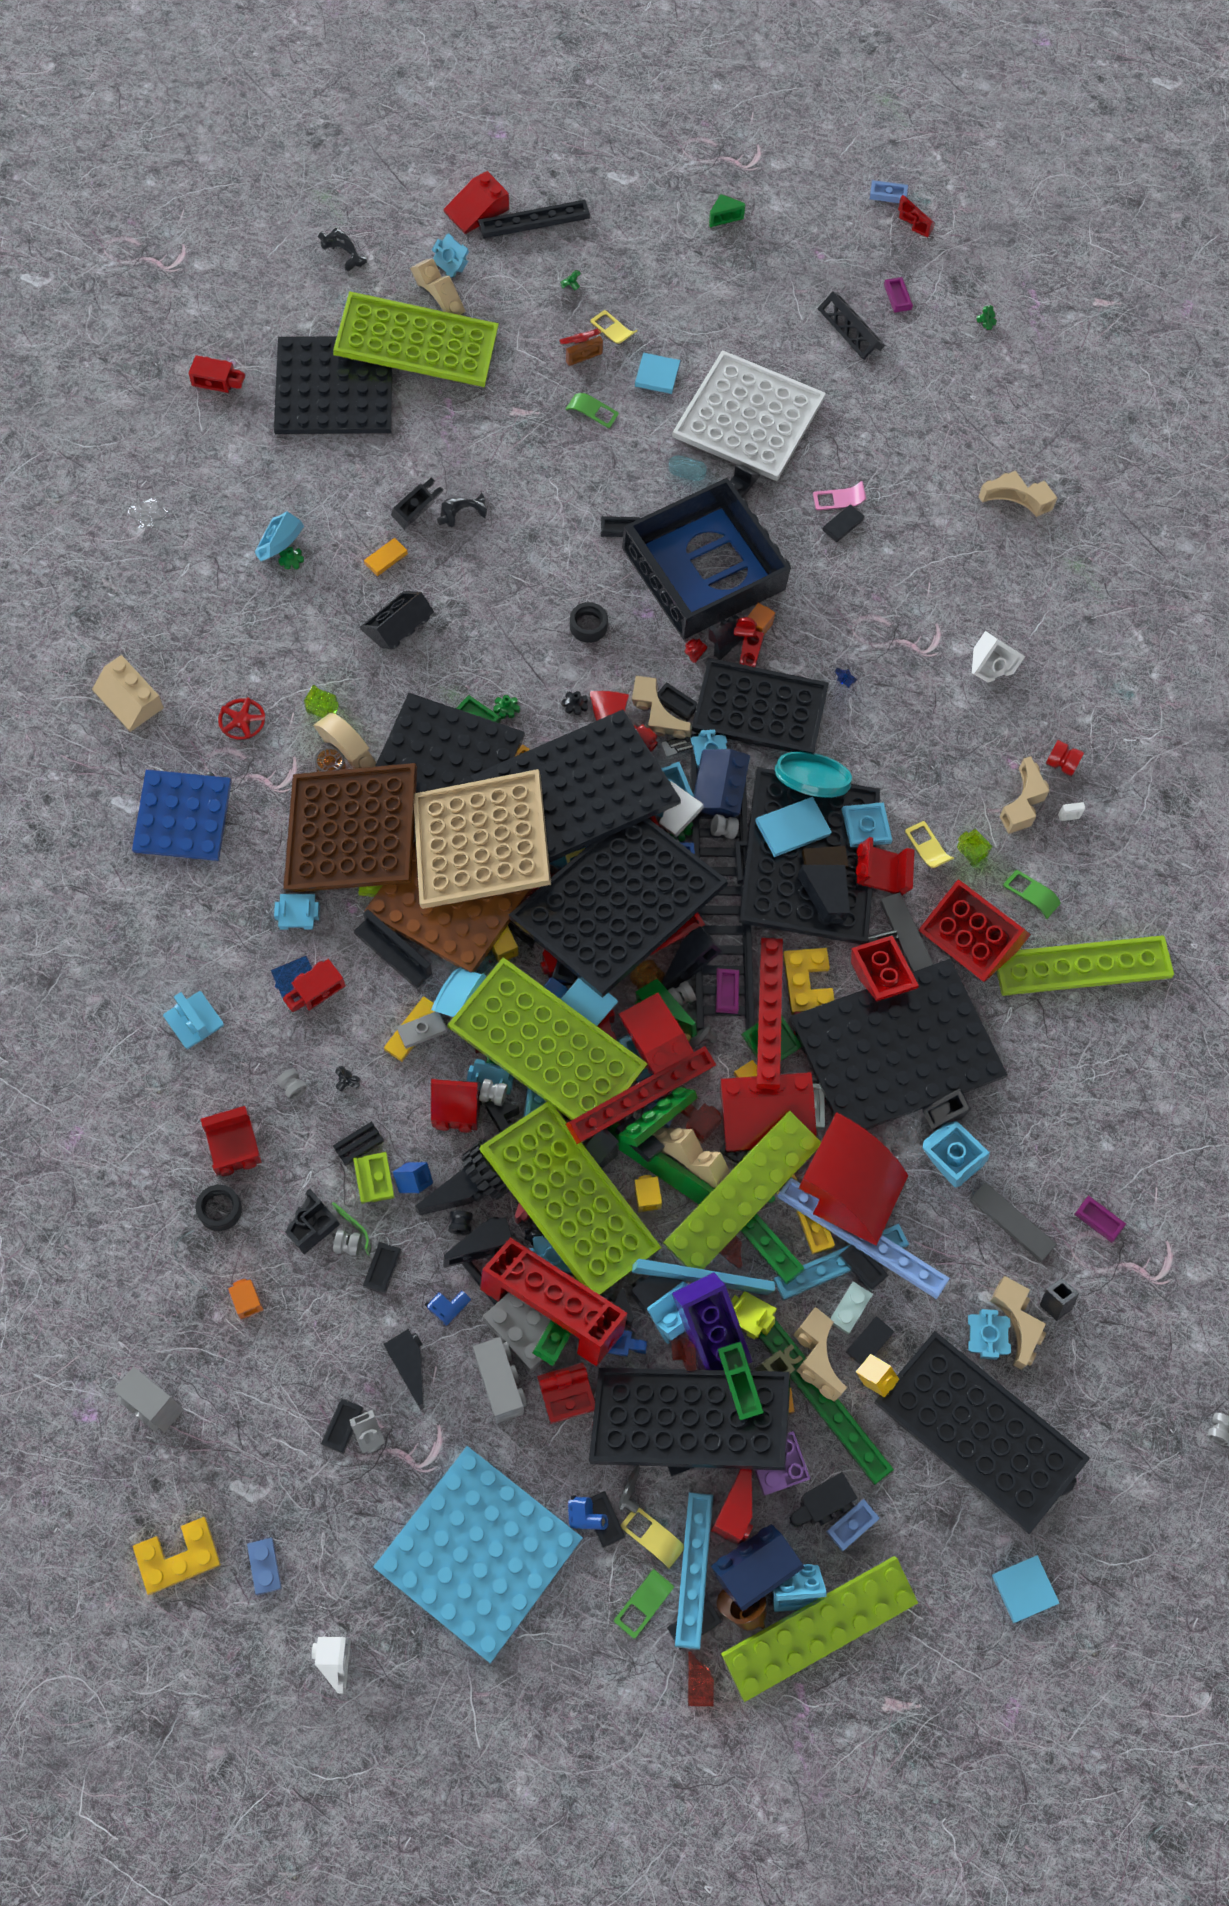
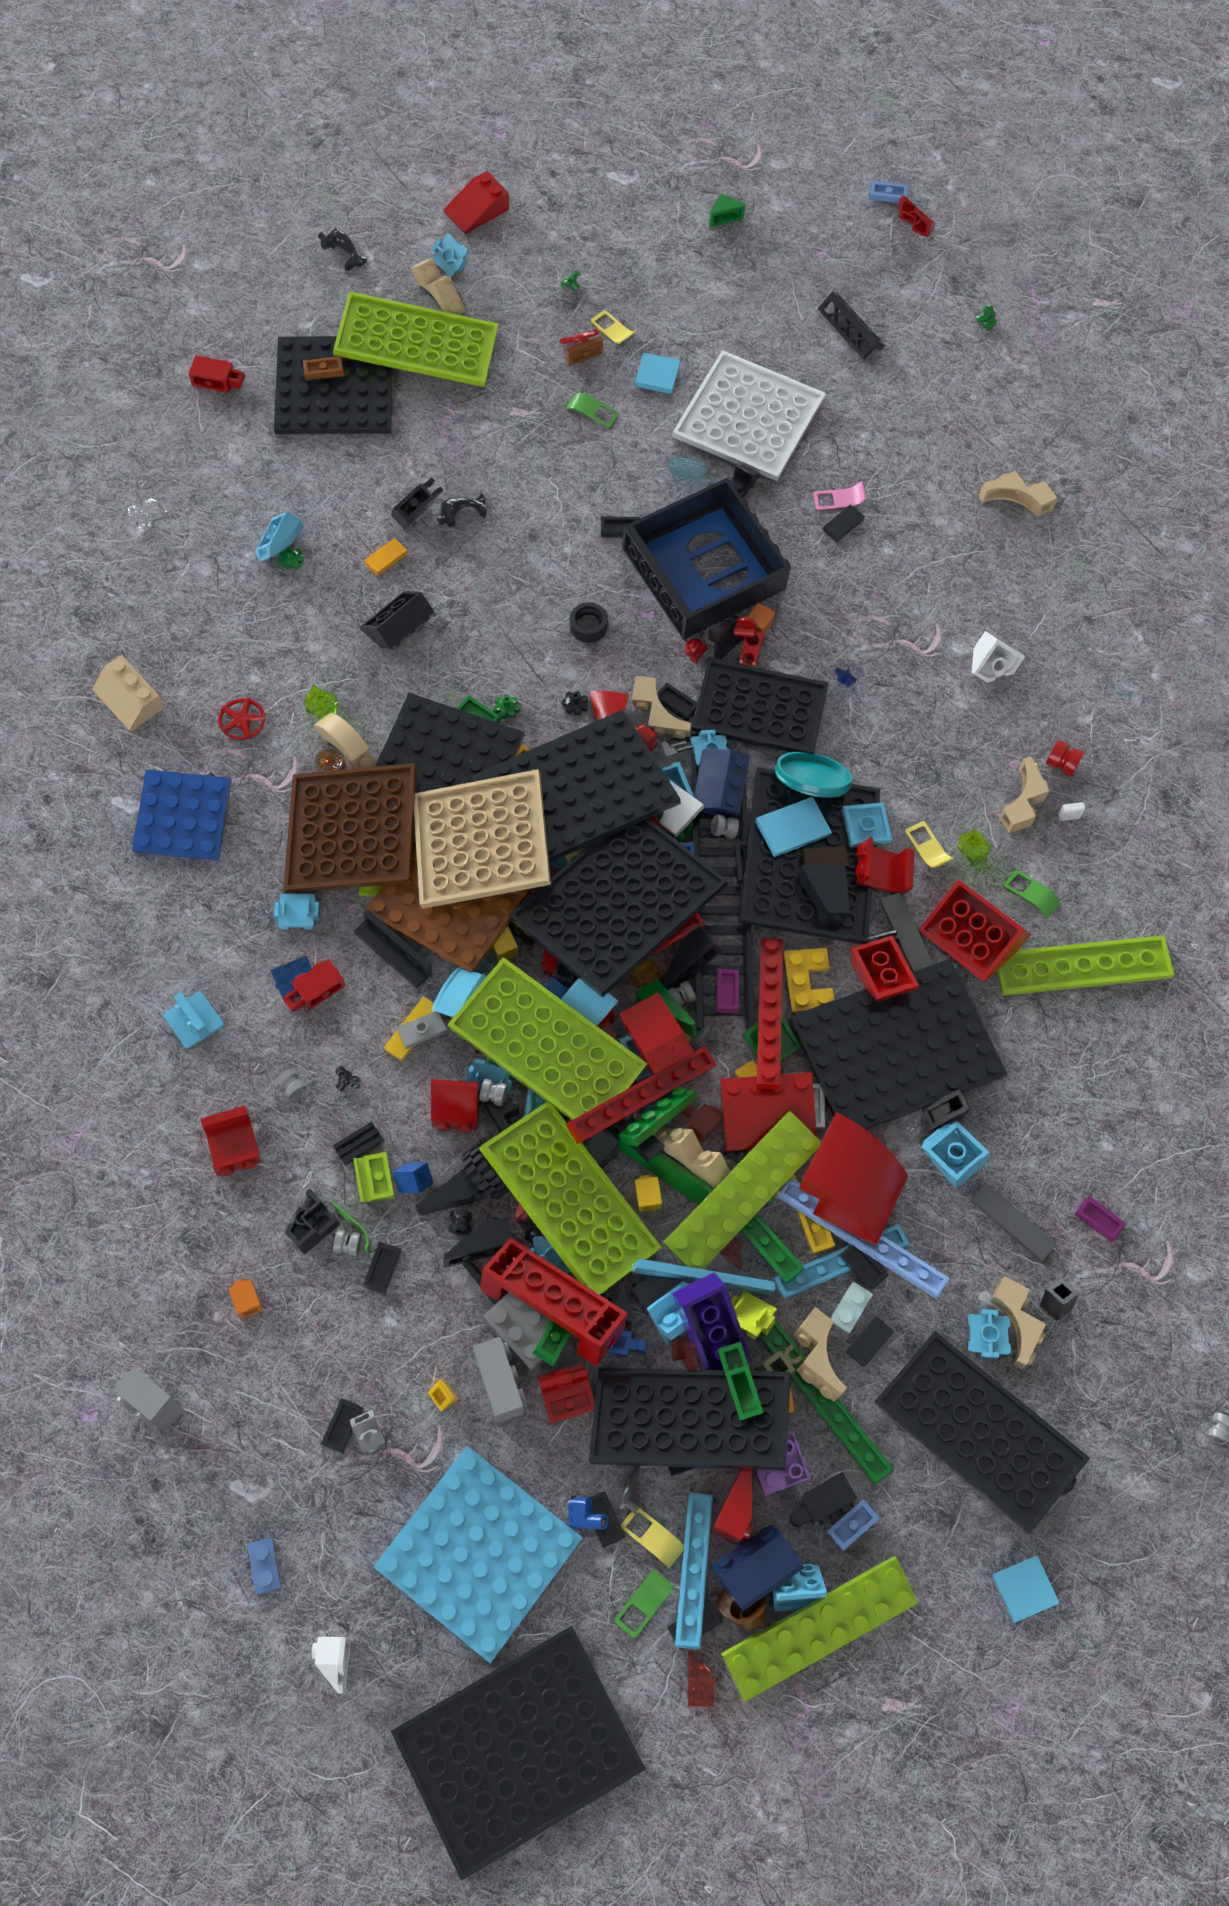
(162, 1573): yellow plate -> none
(206, 1195): black tyre -> none
(323, 368): none -> dark orange plate
(407, 1359): black slope -> none
(442, 1395): none -> yellow slope
(447, 1310): blue piece -> none
(517, 1752): none -> black plate
(534, 219): black plate -> none
(877, 1375): yellow brick -> none
(898, 294): magenta tile -> none

